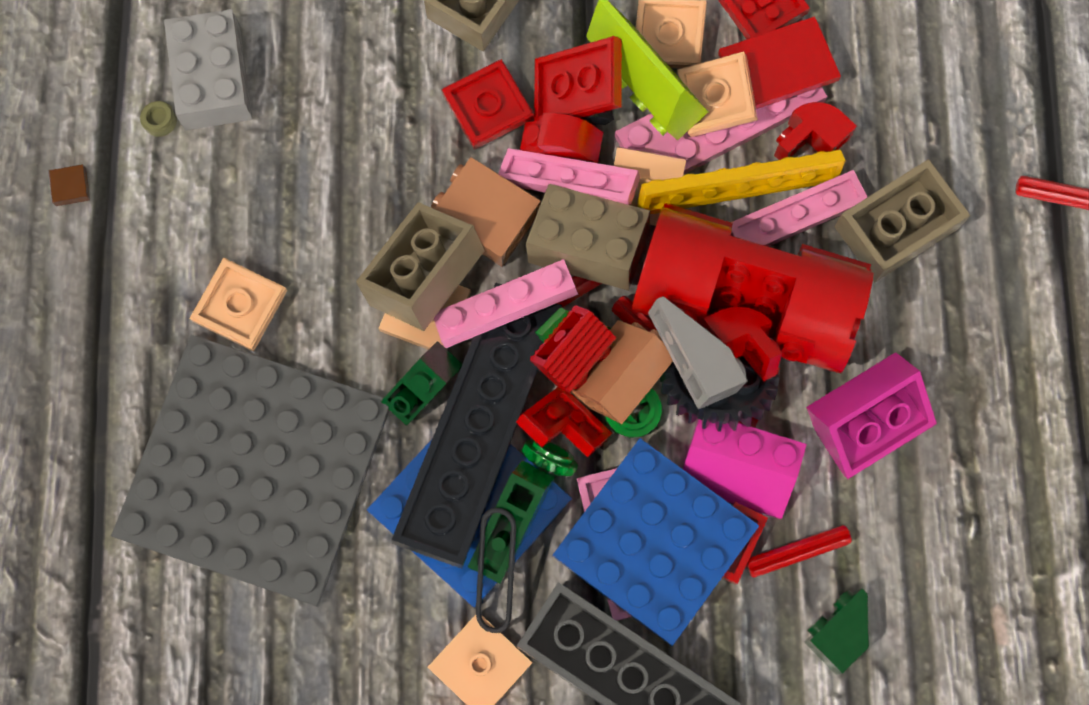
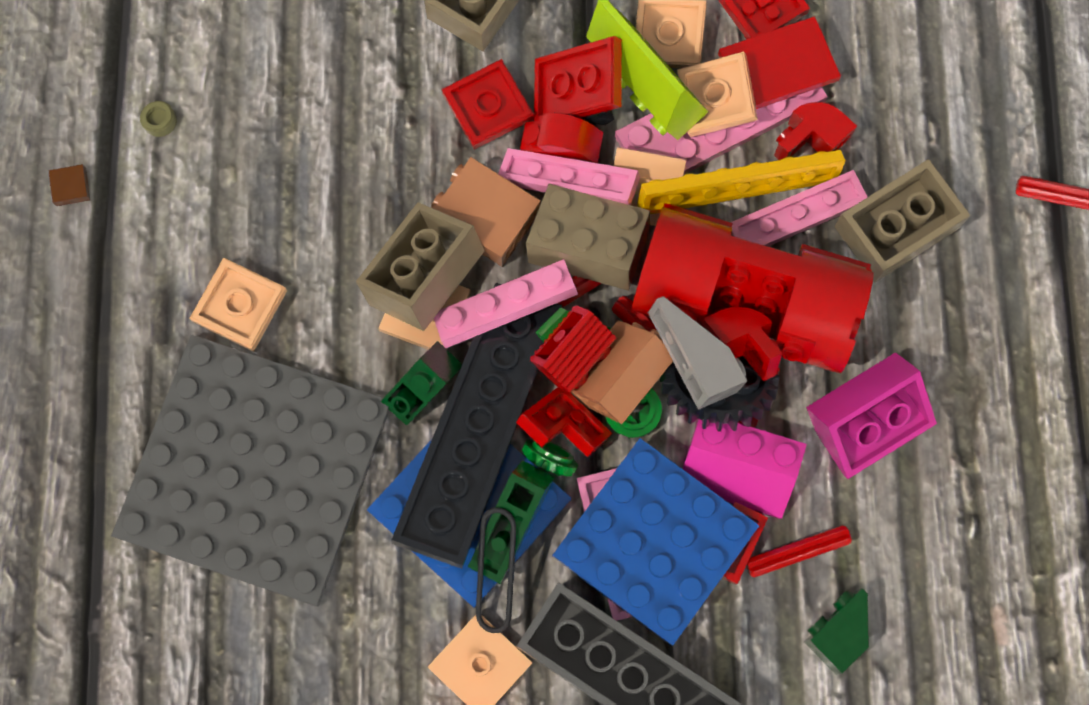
(207, 69): light grey brick -> none

